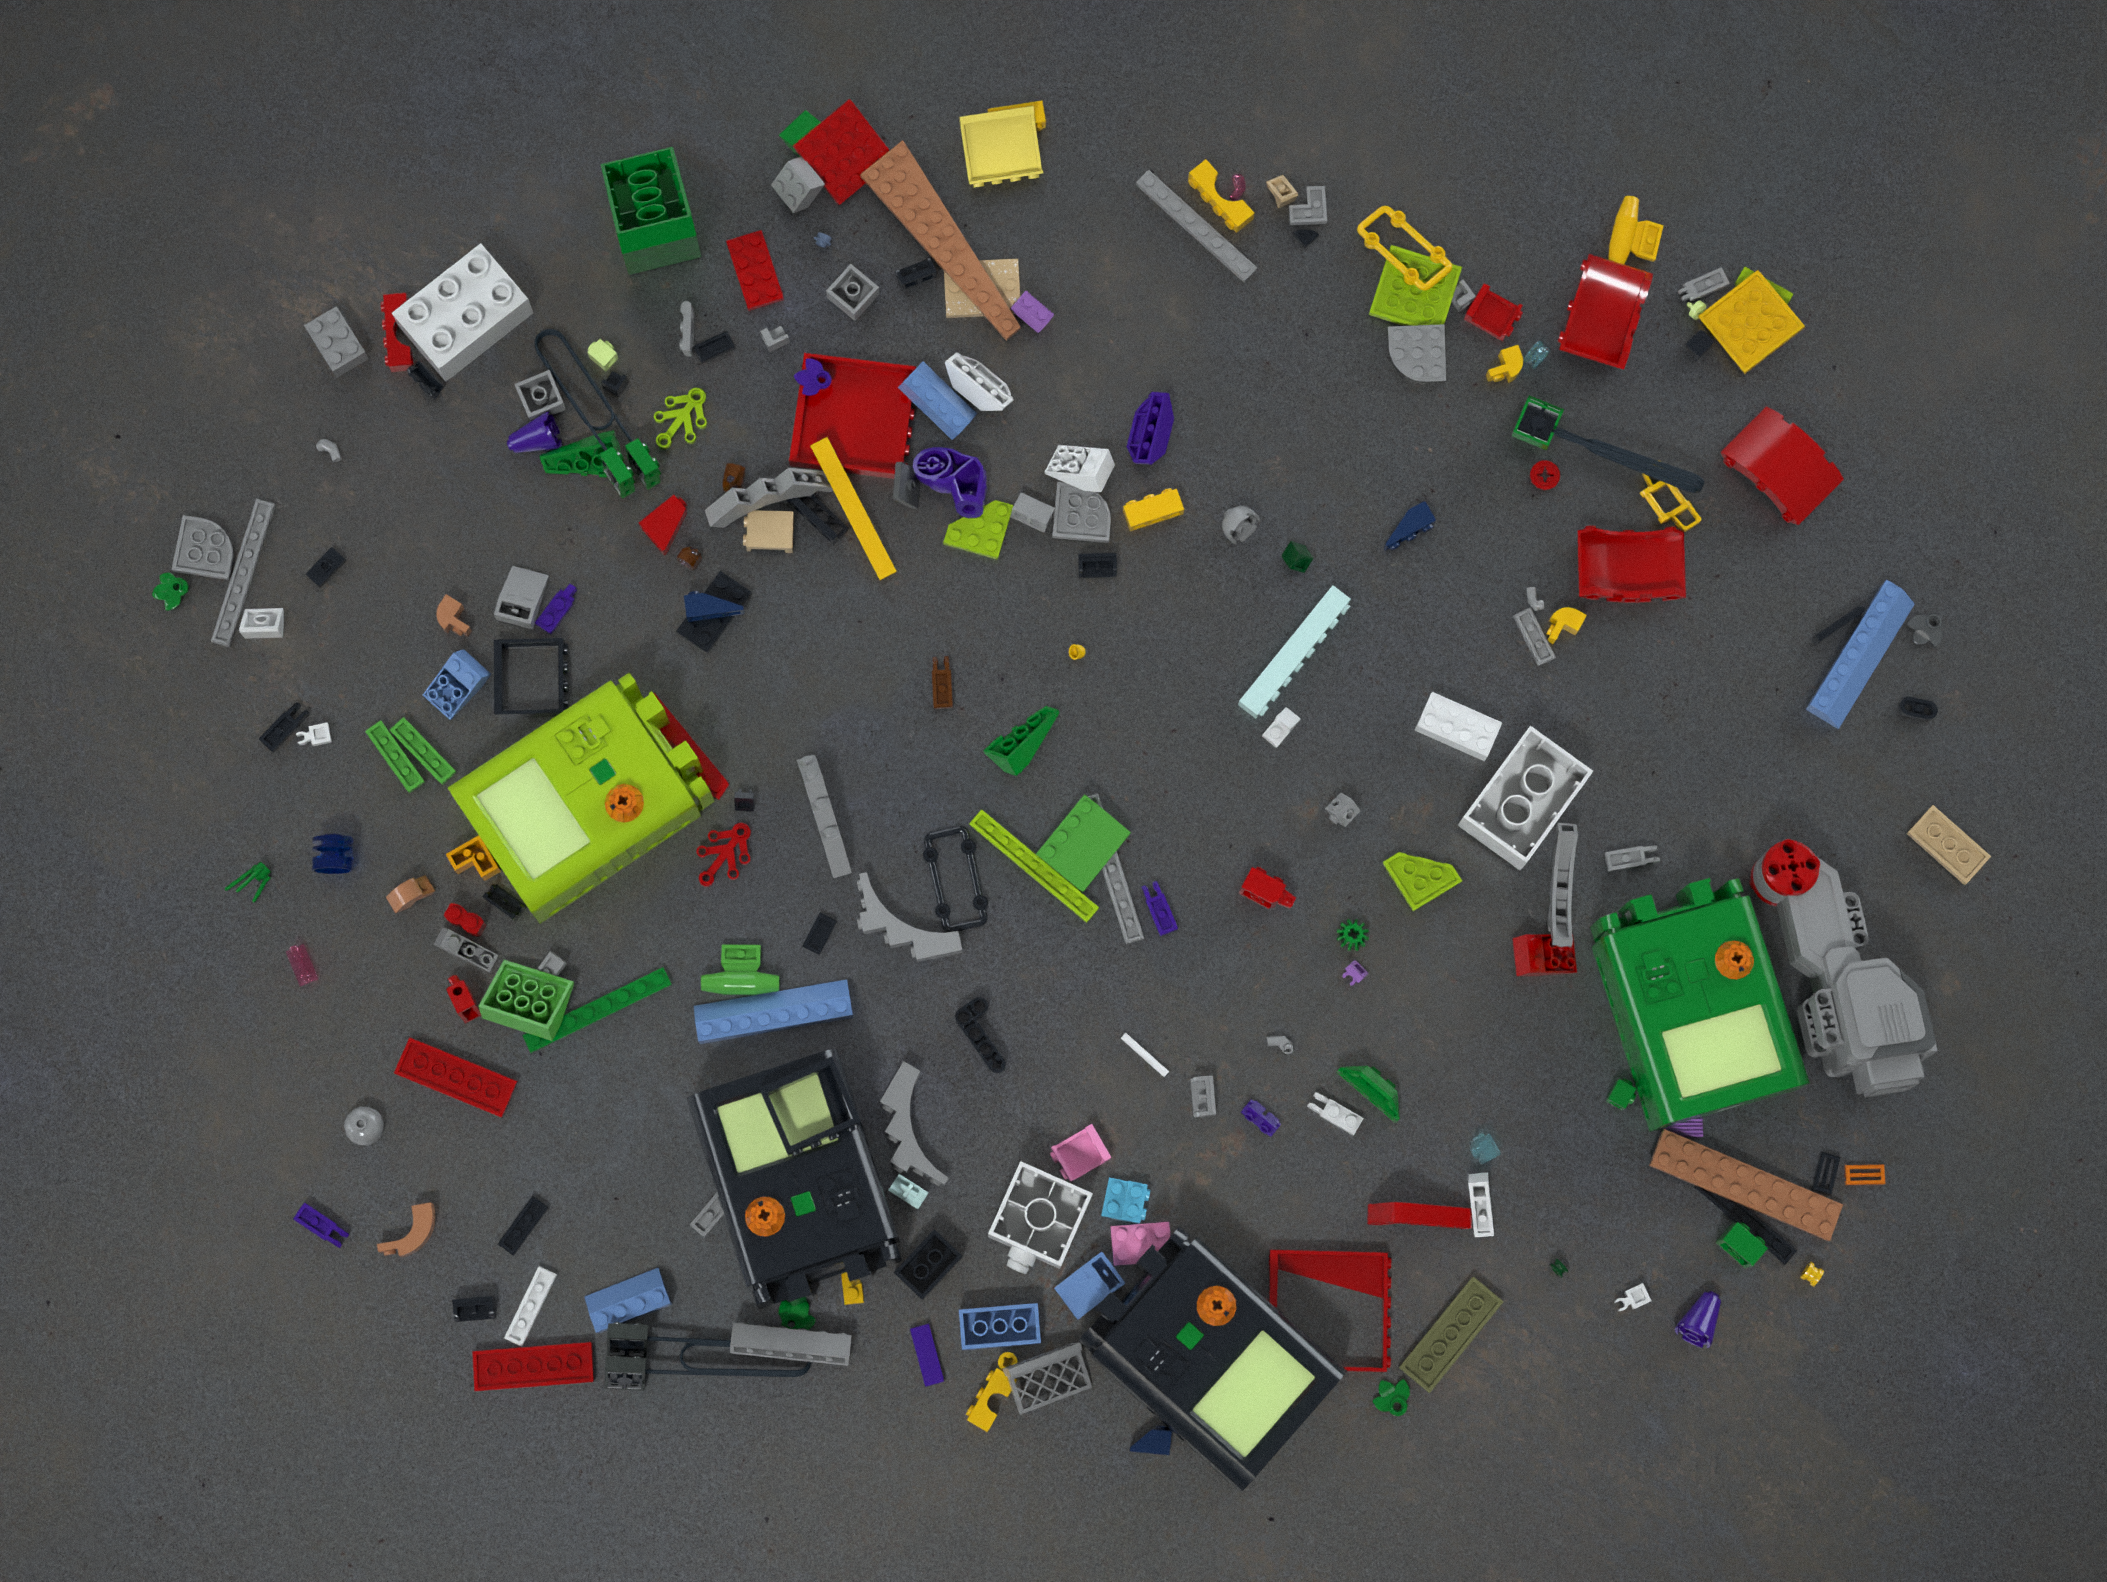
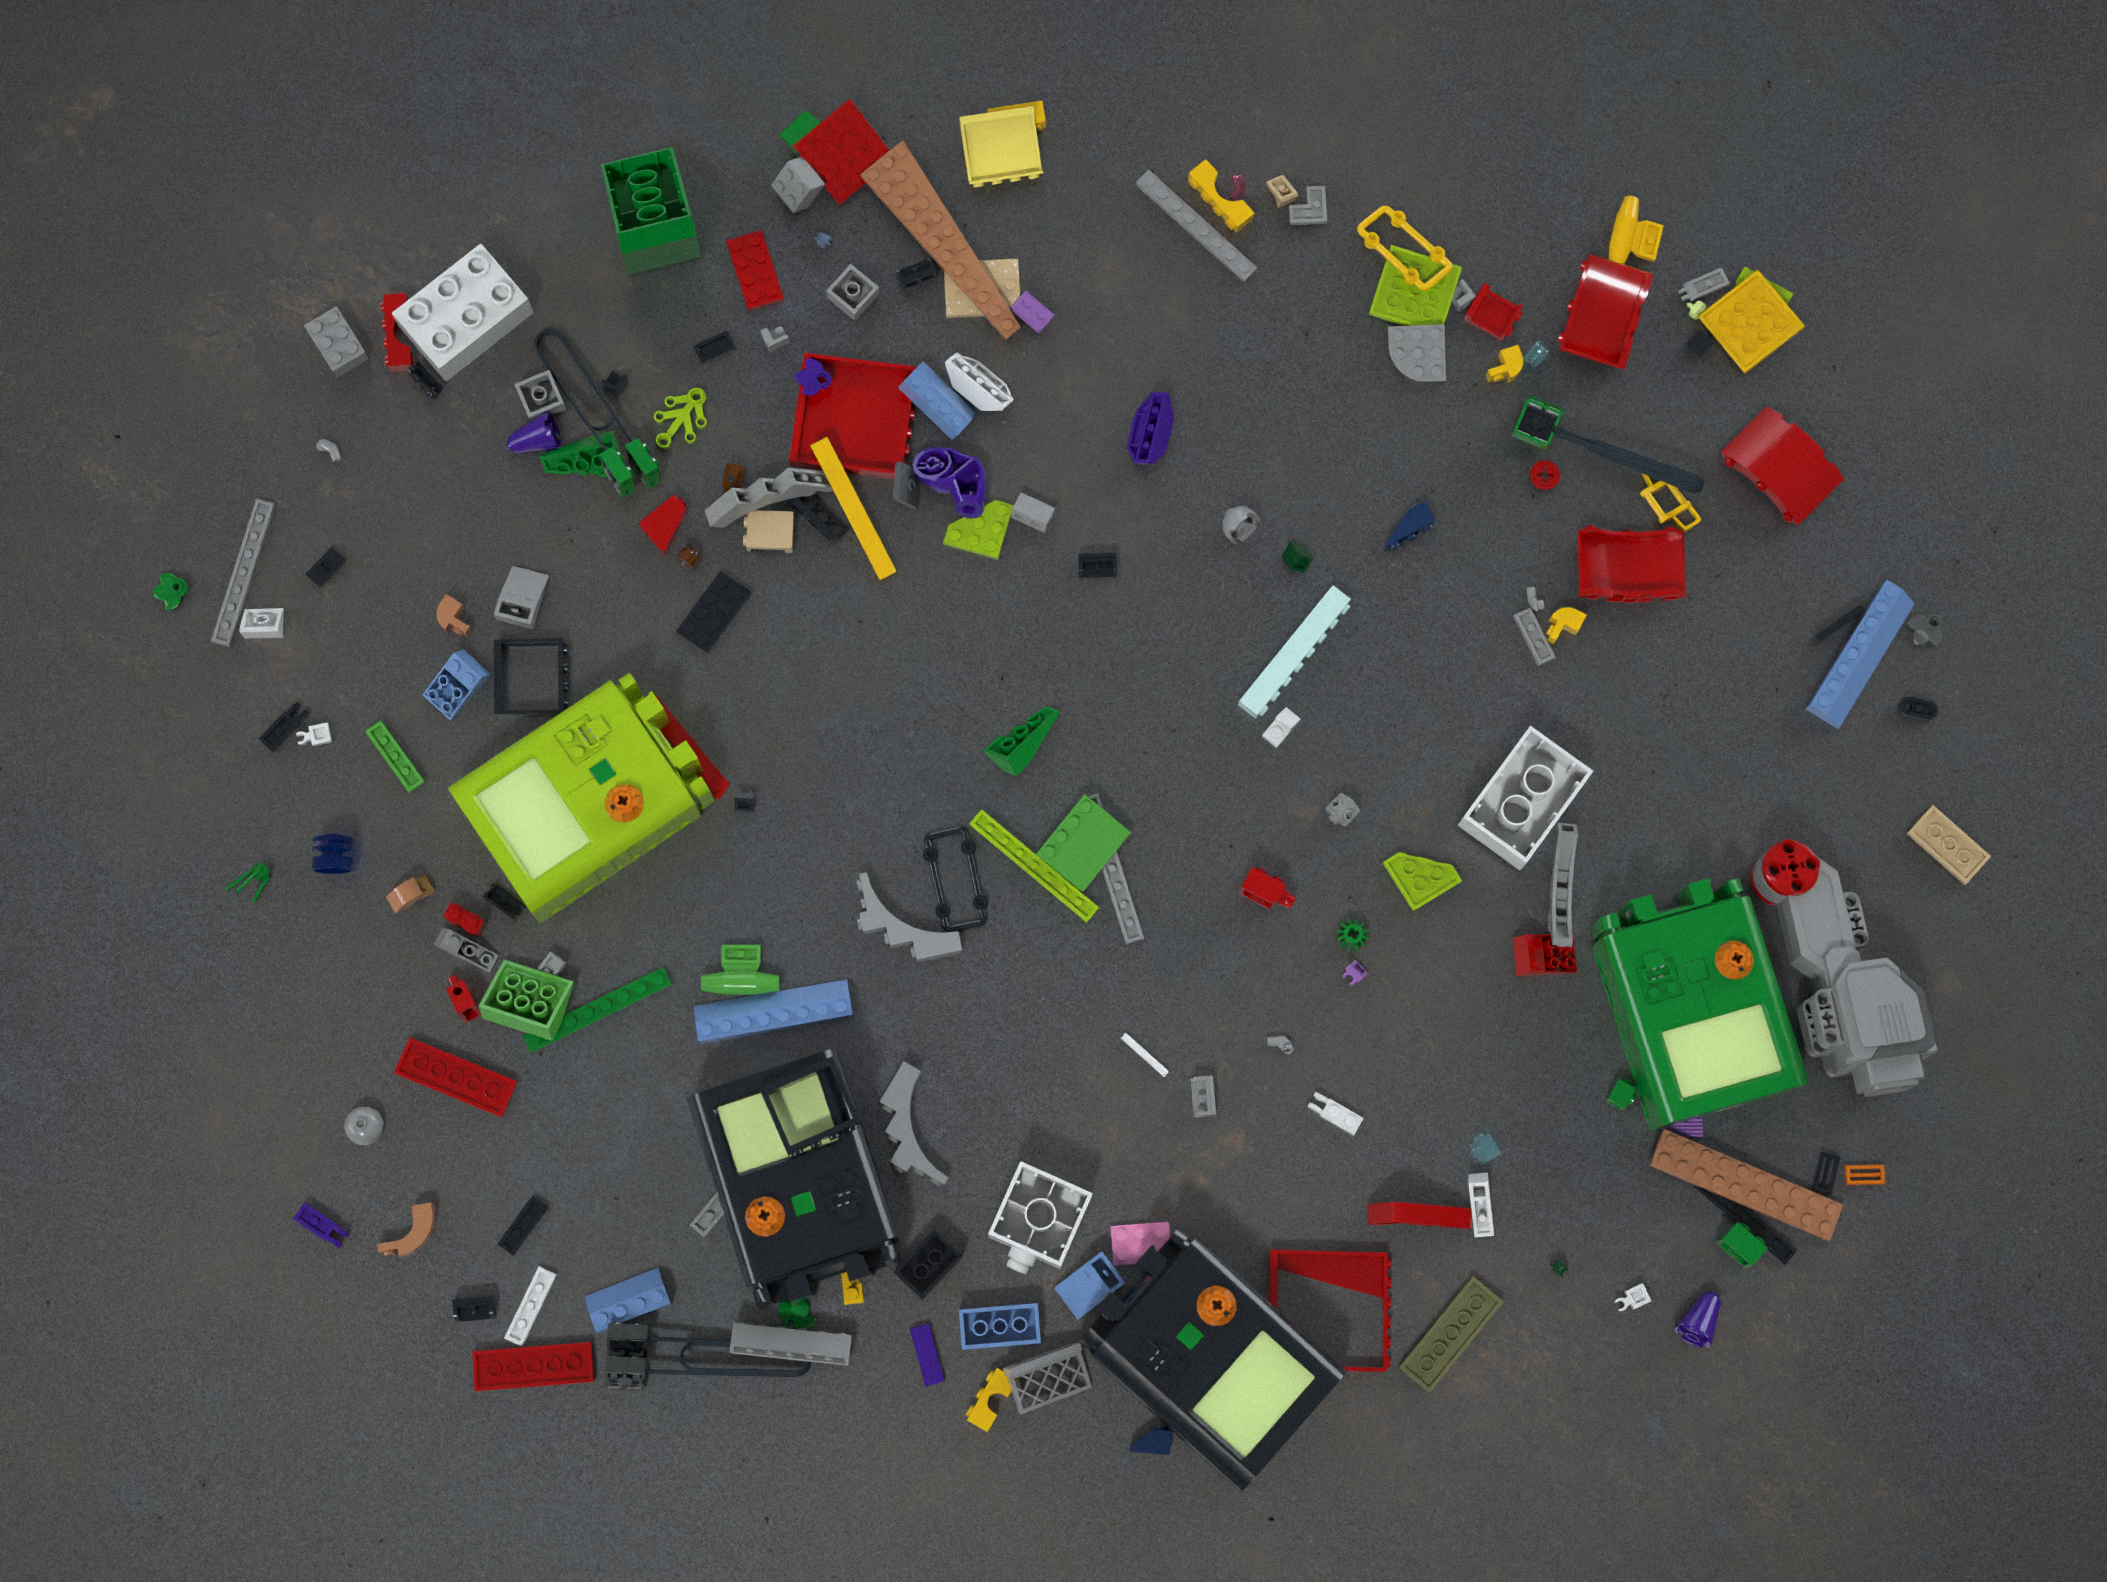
(203, 549): light grey plate -> none
(301, 965): clear pink hinge -> none
(422, 751): bright green plate -> none
(474, 854): light orange brick -> none
(556, 609): dark purple hinge -> none
(602, 354): yellowish green brick -> none
(687, 327): light grey hinge -> none
(704, 606): dark blue slope -> none
(726, 852): red plant -> none
(819, 933): black tile -> none
(824, 816): light grey arch -> none
(908, 1191): light aqua hips -> none
(942, 685): reddish brown hinge -> none
(983, 1039): black beam -> none
(1005, 1358): yellow wheel -> none
(1076, 651): yellow hinge -> none
(1080, 515): light grey plate -> none
(1080, 1153): bright pink panel -> none
(1081, 467): white slope -> none
(1125, 1200): medium azure plate -> none
(1153, 509): yellow brick -> none
(1160, 910): dark purple hinge -> none
(1253, 1113): dark purple hinge -> none
(1305, 236): black tile -> none
(1373, 1088): green wedge -> none
(1390, 1395): green plate -> none
(1458, 726): white brick -> none
(1629, 858): light grey hinge -> none
(1812, 1274): yellow wheel -> none

